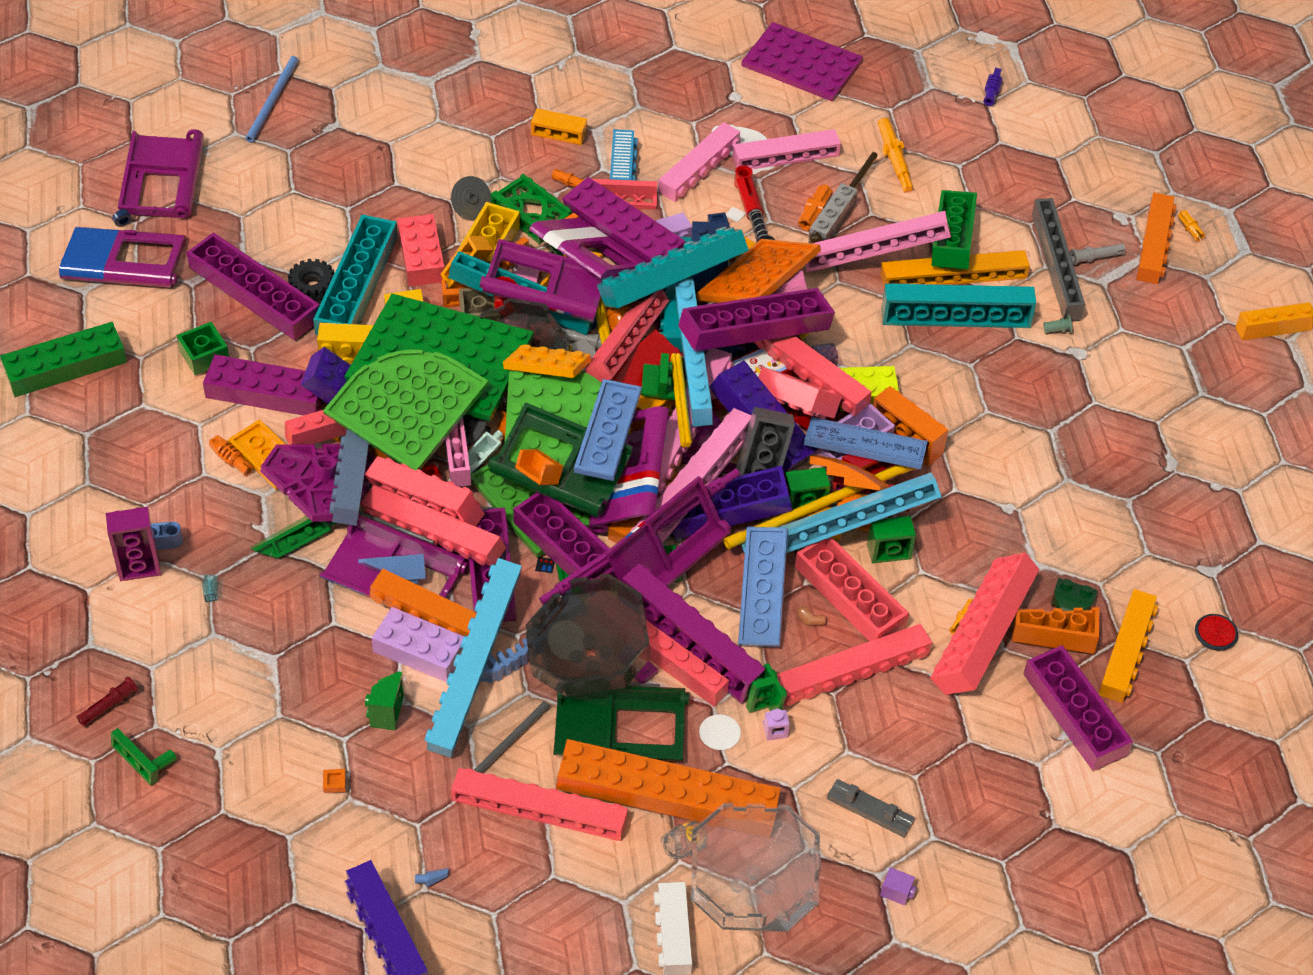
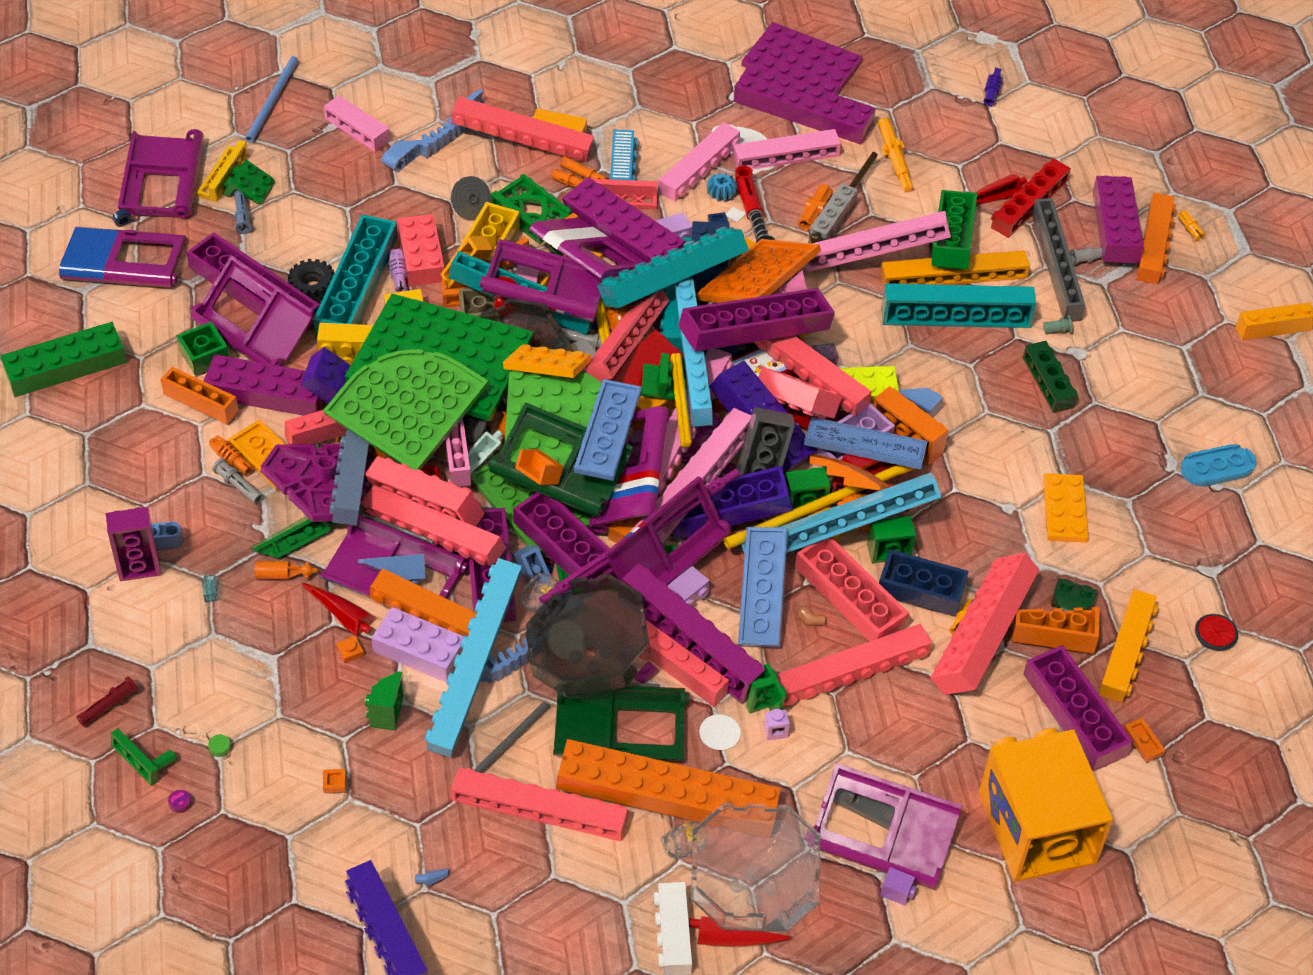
(179, 801): none -> magenta tile
(199, 395): none -> orange brick
(217, 186): none -> yellow fence
(219, 745): none -> bright green tile
(232, 476): none -> light grey pin
(241, 215): none -> sand blue pin
(249, 181): none -> green bracket
(277, 326): none -> magenta piece
(281, 570): none -> orange wheel
(346, 612): none -> red piece
(350, 649): none -> orange plate
(356, 123): none -> bright pink brick
(398, 269): none -> lavender hinge
(406, 151): none -> medium blue piece
(522, 129): none -> coral brick
(531, 562): none -> medium blue slope
(535, 588): none -> clear piece
(580, 169): none -> orange pin
(690, 586): none -> lavender brick
(712, 935): none -> red piece
(721, 186): none -> dark azure gear
(804, 104): none -> magenta brick
(917, 833): none -> piece
(923, 582): none -> dark blue brick
(925, 399): none -> medium blue slope
(1000, 189): none -> red piece
(1020, 206): none -> red brick
(1044, 804): none -> light orange brick
(1050, 376): none -> dark green brick
(1065, 508): none -> light orange plate
(1117, 219): none -> magenta brick
(1144, 740): none -> orange plate
(1218, 465): none -> dark azure tile

